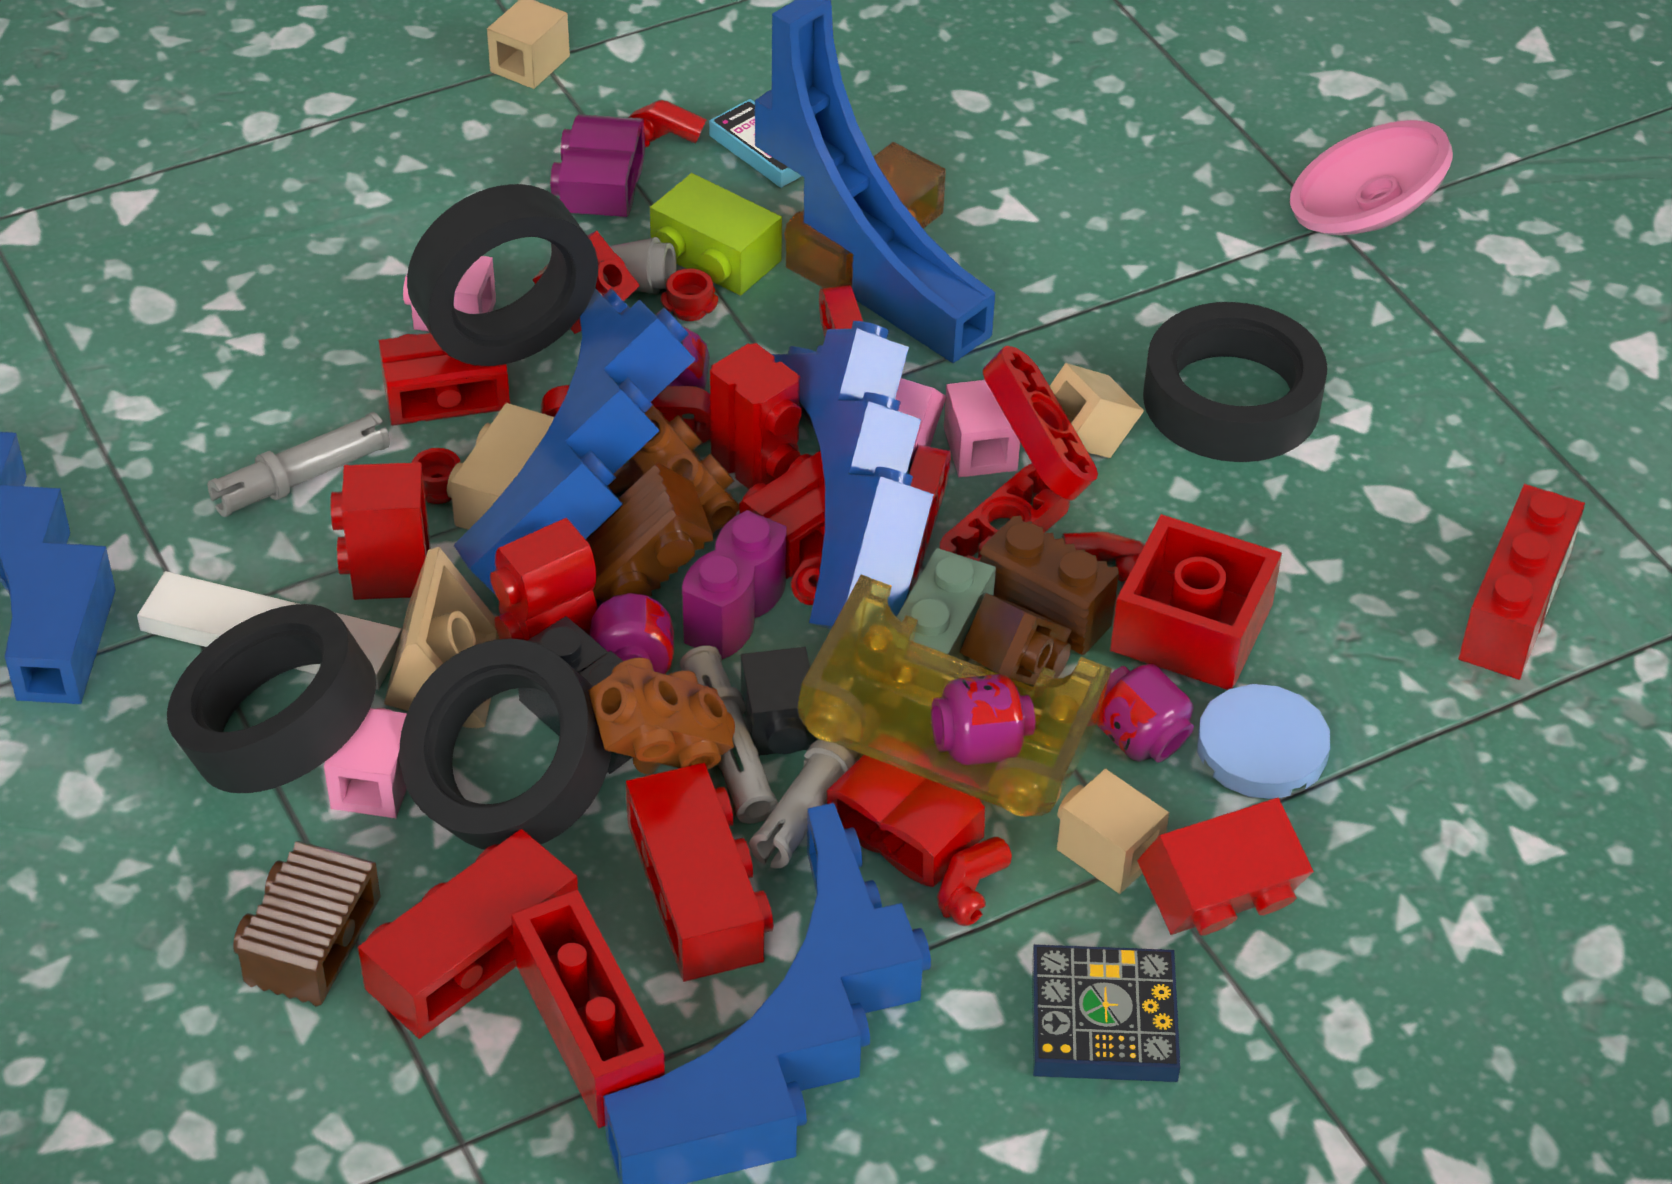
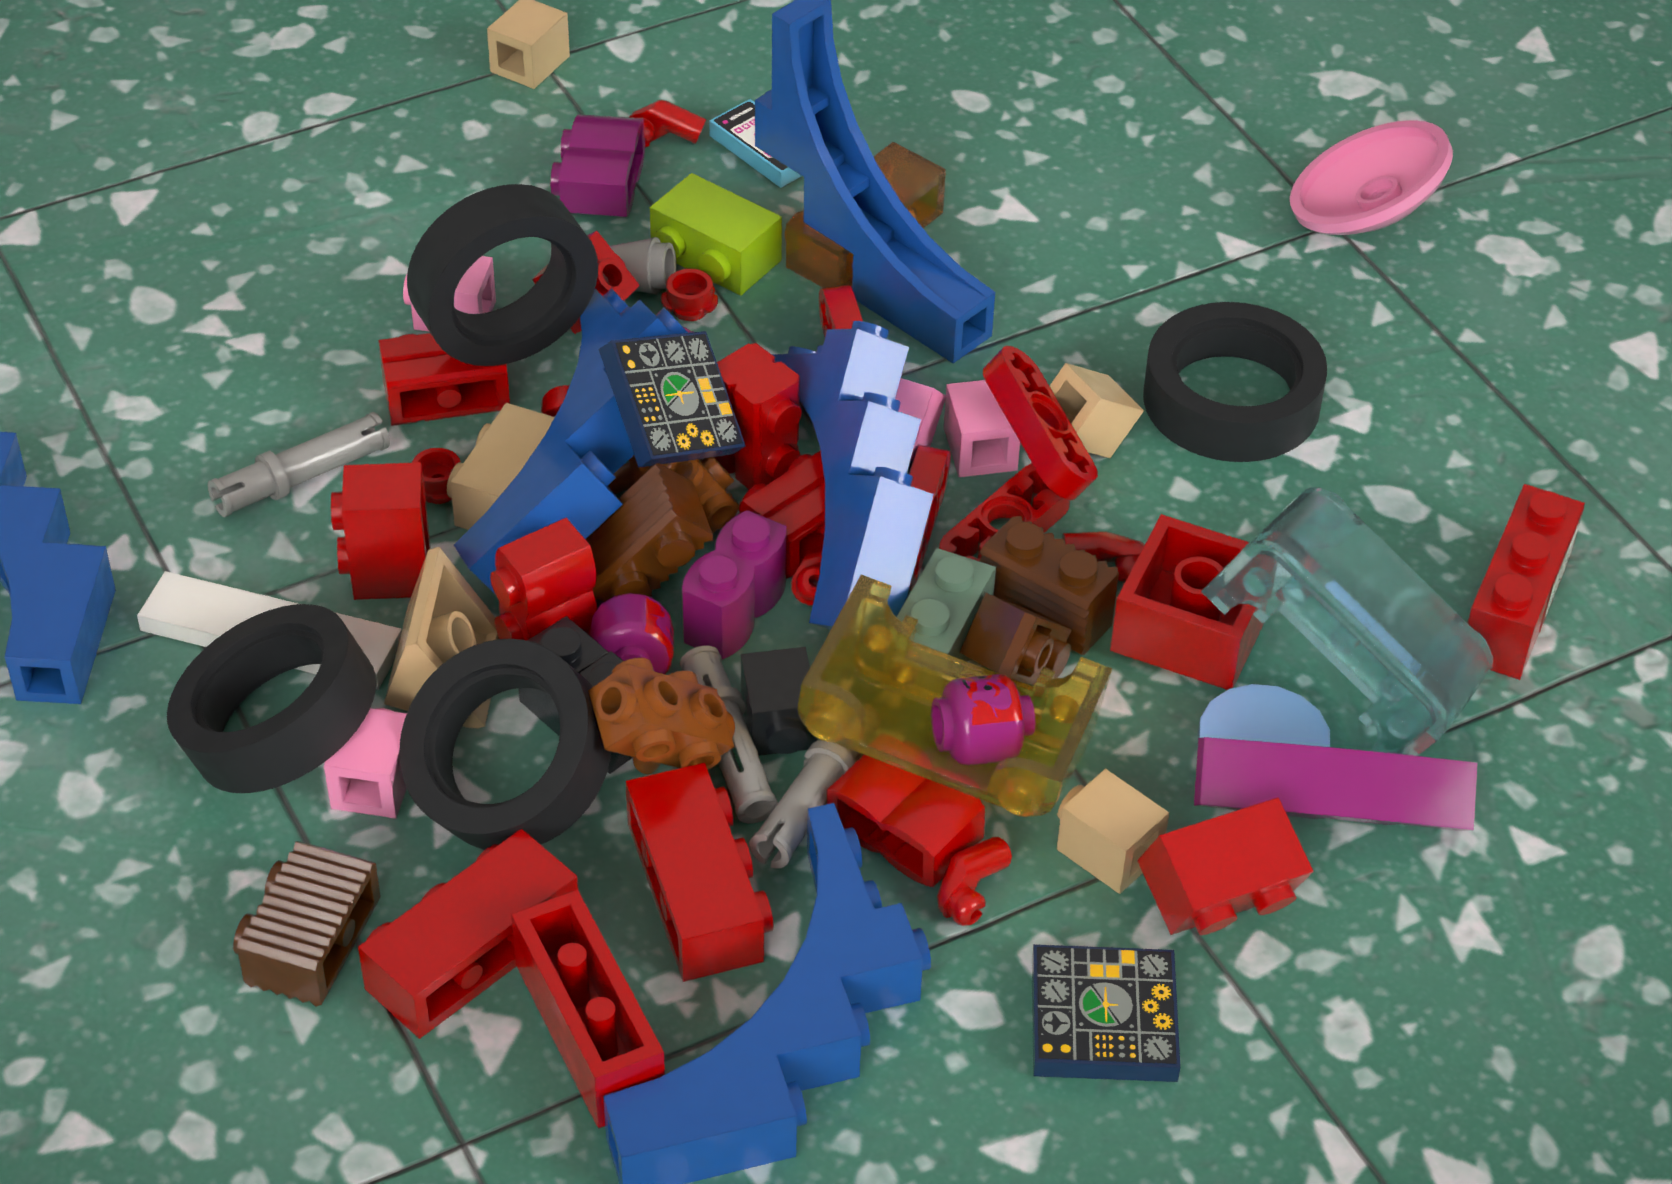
(671, 398): none -> tile
(1145, 713): magenta head -> none
(1337, 783): none -> magenta slope
(1363, 615): none -> clear light blue windscreen

